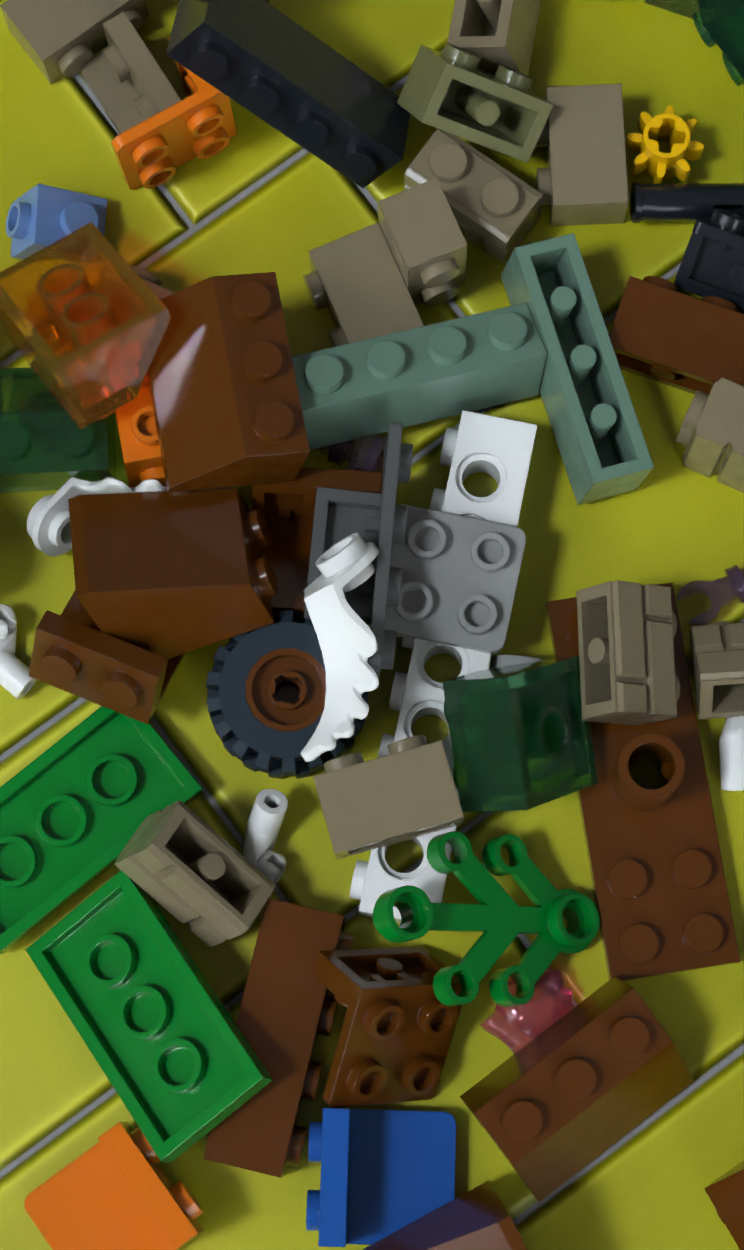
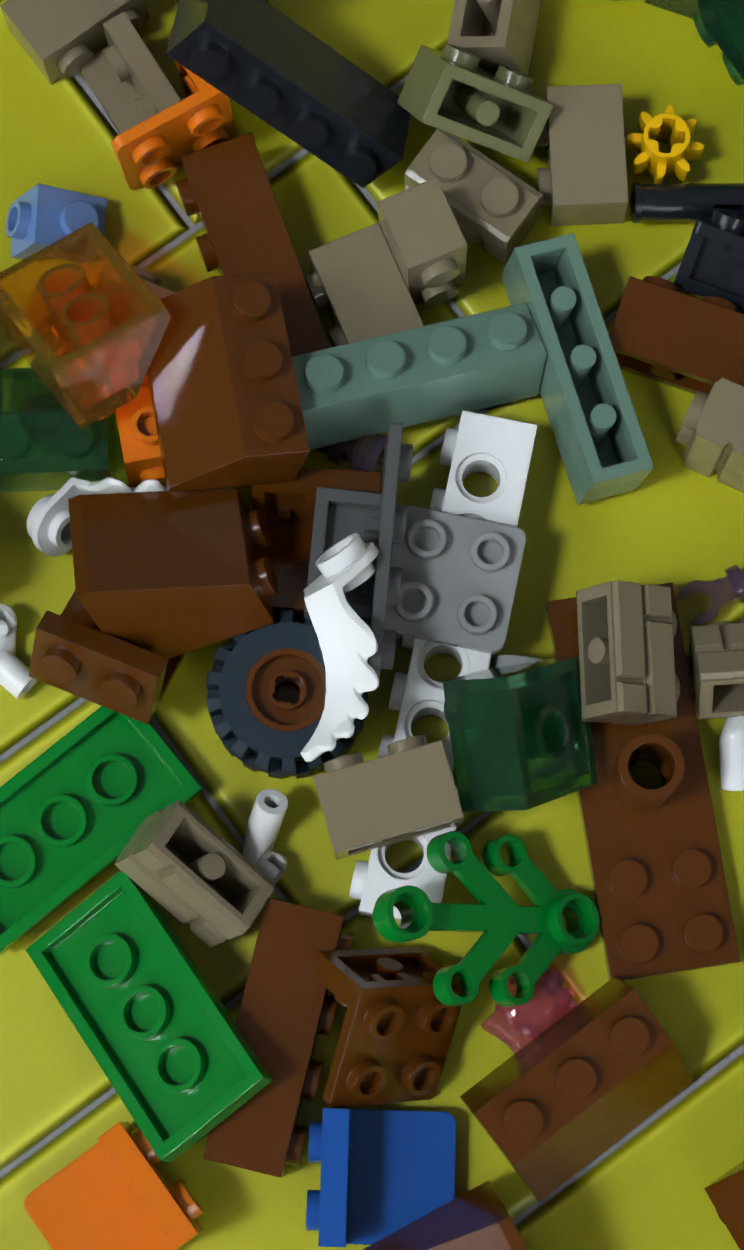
(247, 230): none -> reddish brown brick

